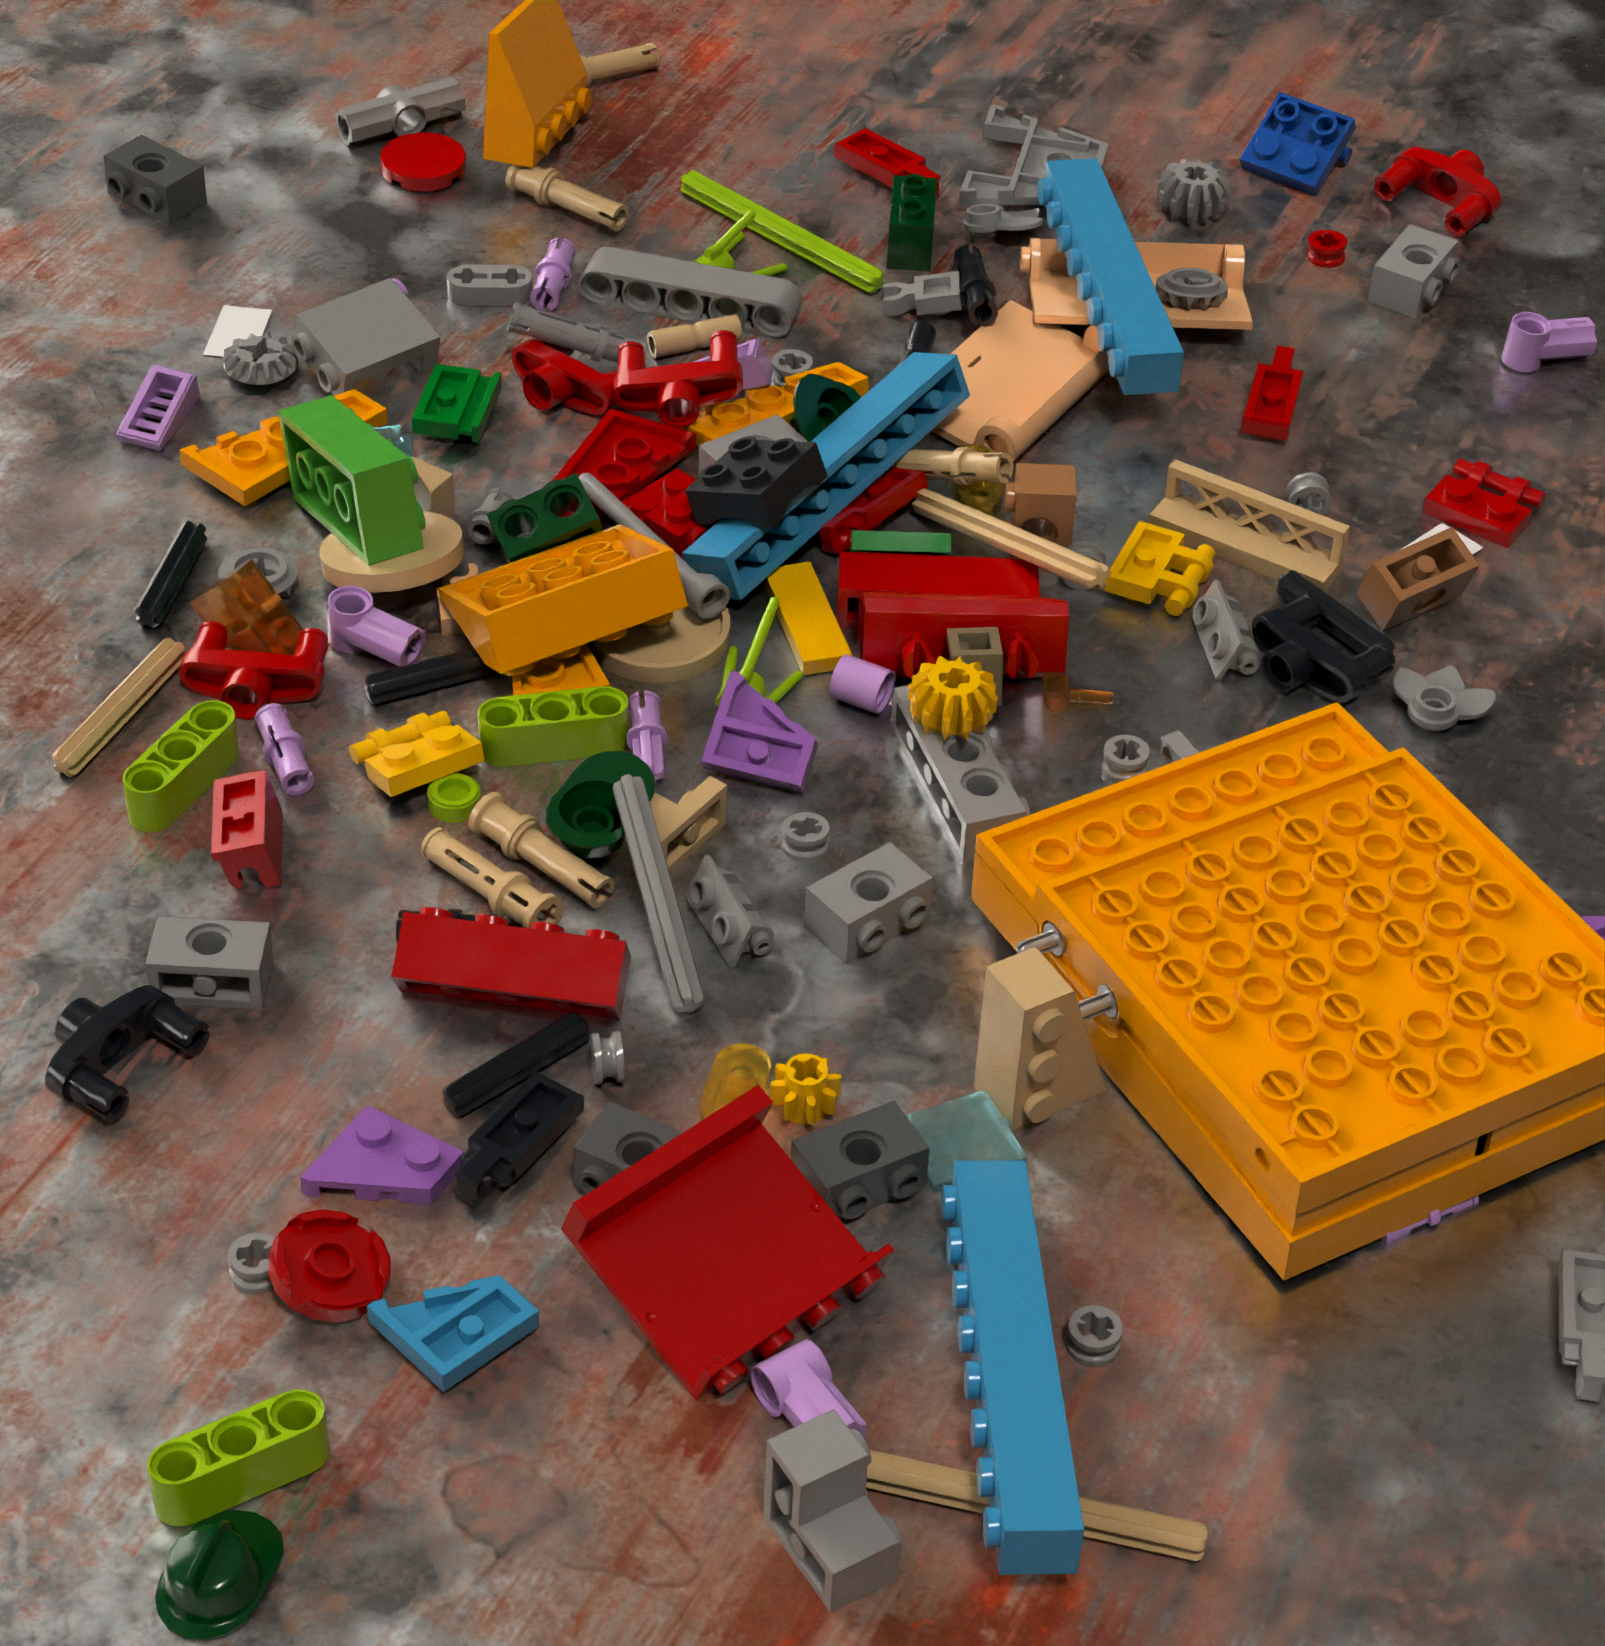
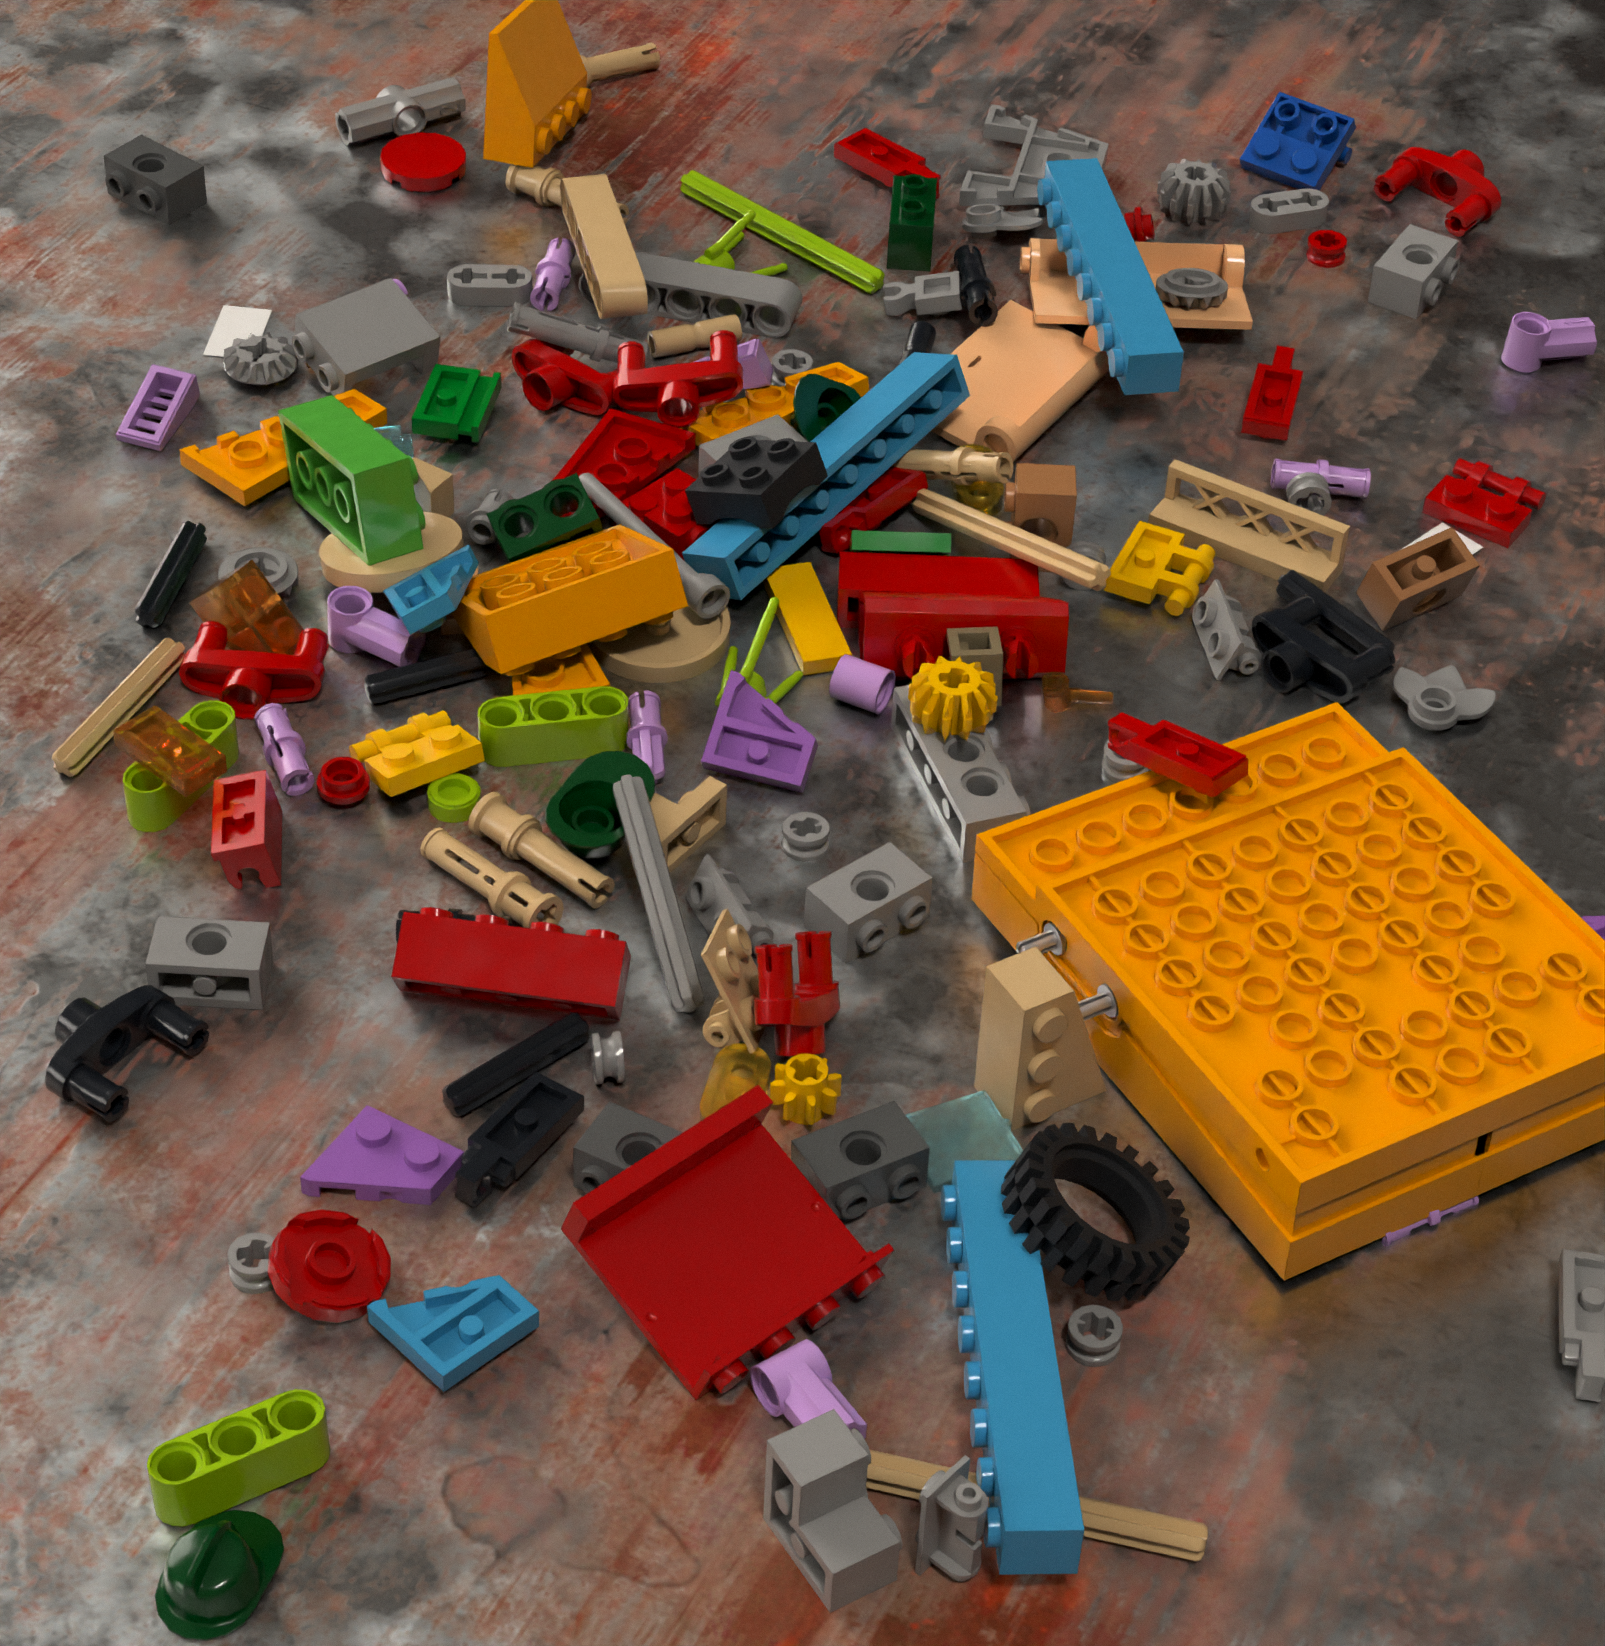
(170, 751): none -> clear orange plate
(343, 781): none -> red plate
(433, 592): none -> dark azure wing
(603, 246): none -> tan beam
(736, 978): none -> tan hinge
(799, 1010): none -> red connector
(951, 1523): none -> light grey hinge
(1073, 1242): none -> black tyre
(1140, 225): none -> red plate
(1177, 754): none -> red hinge
(1288, 211): none -> light grey beam
(1341, 480): none -> lavender pin

